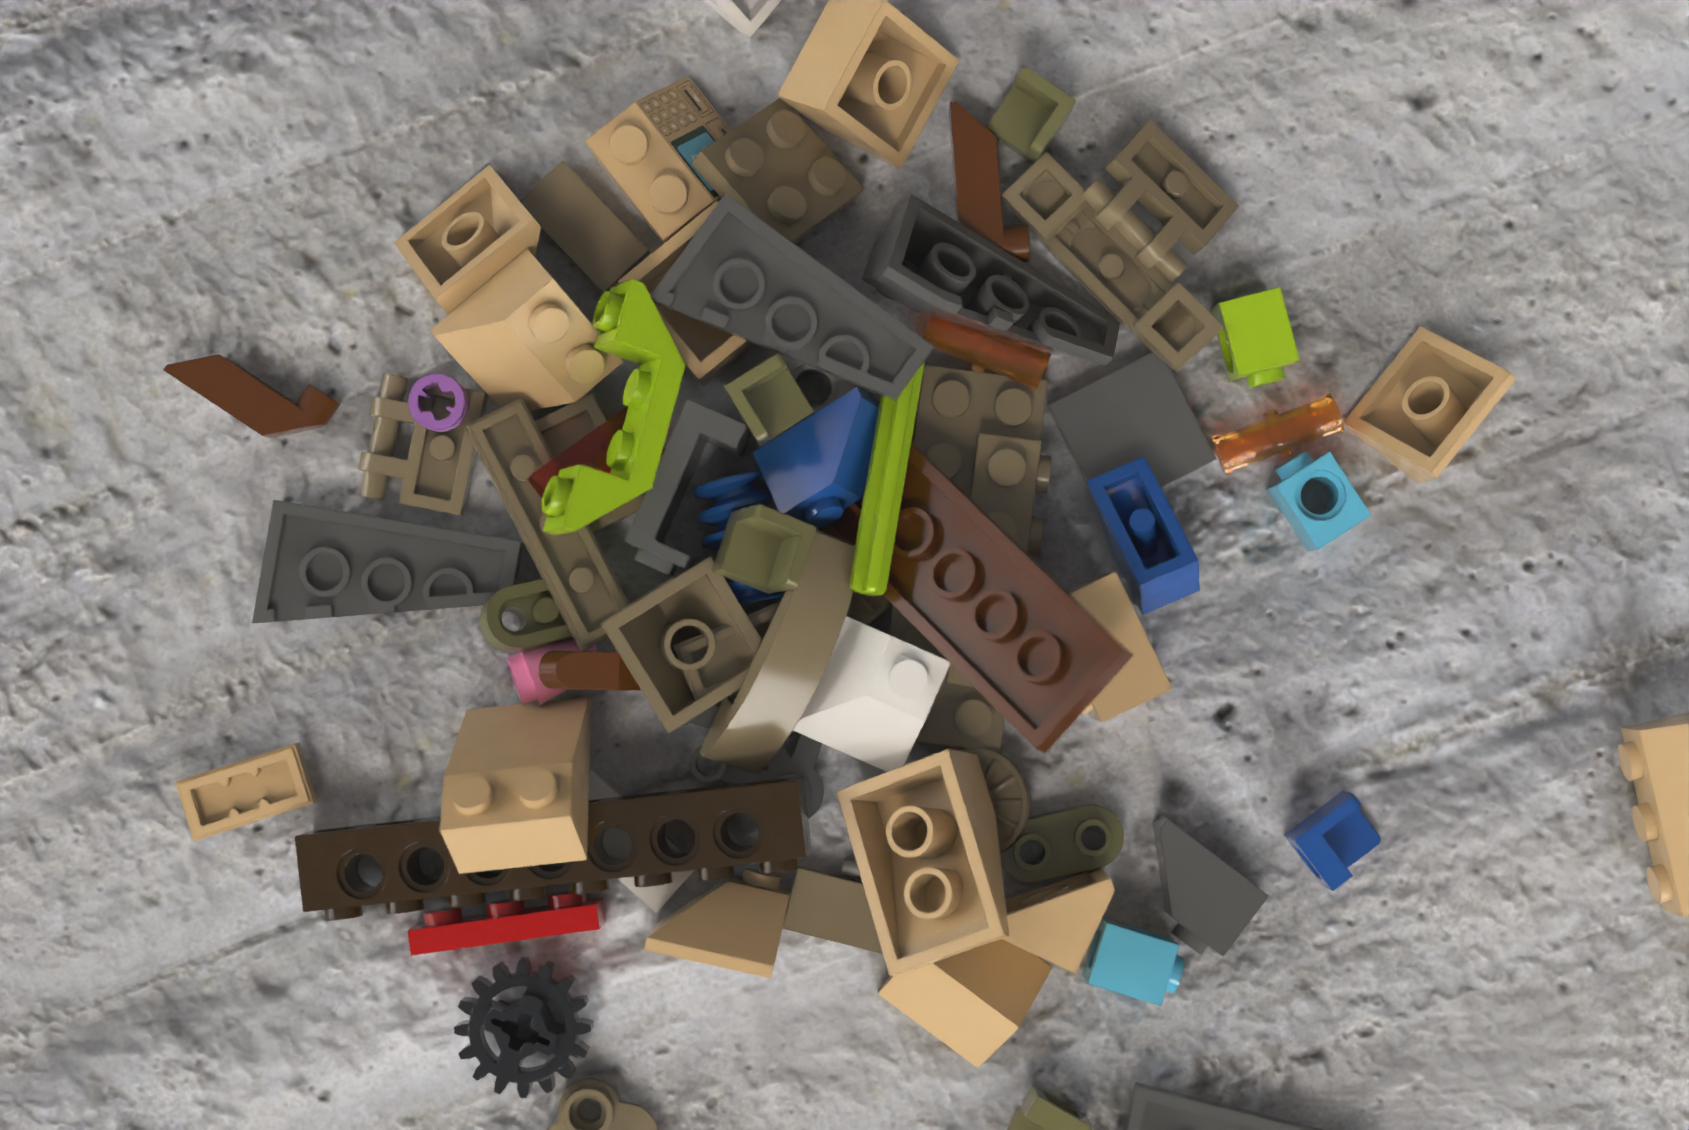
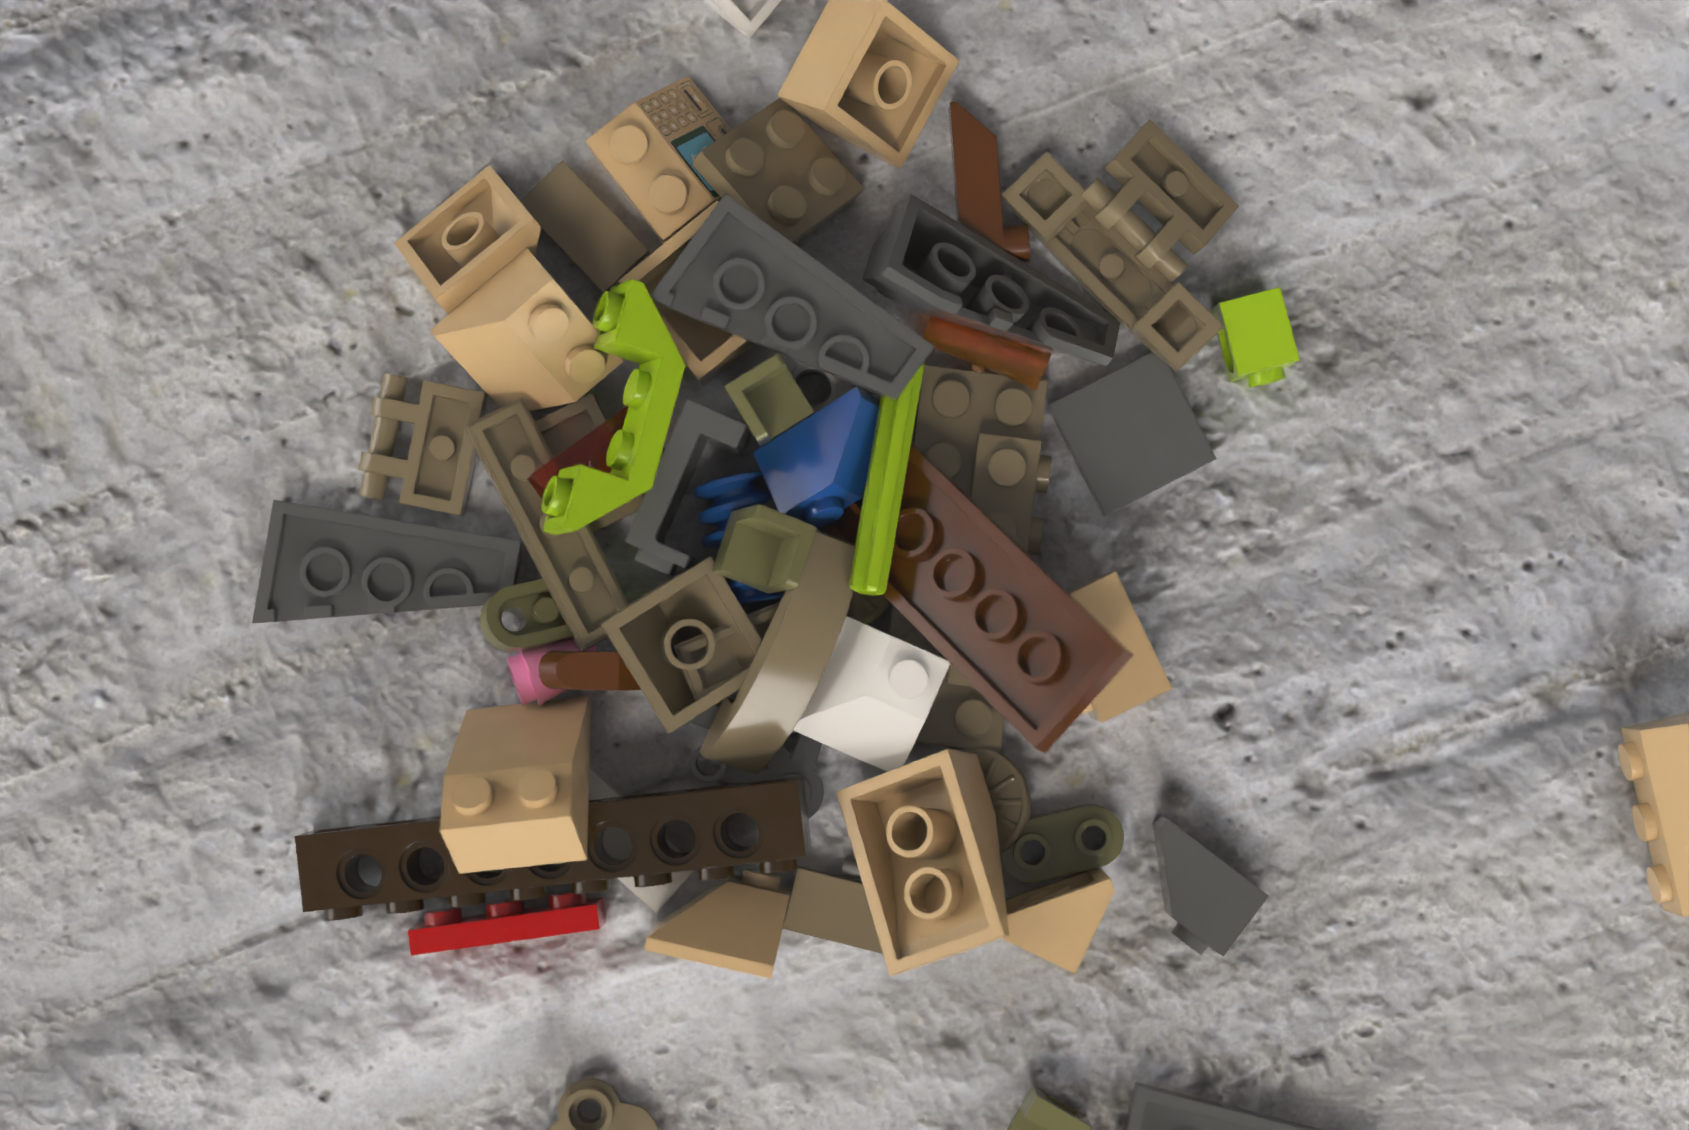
(246, 791): tan plate -> none
(252, 399): reddish brown piece -> none
(448, 386): medium lavender bush -> none
(496, 1018): black gear -> none
(971, 997): tan slope -> none
(1031, 115): olive panel -> none
(1133, 961): medium azure brick -> none
(1145, 535): blue slope -> none
(1278, 434): clear orange pin -> none
(1334, 839): blue panel -> none
(1344, 505): medium azure brick -> none
(1428, 404): tan slope -> none

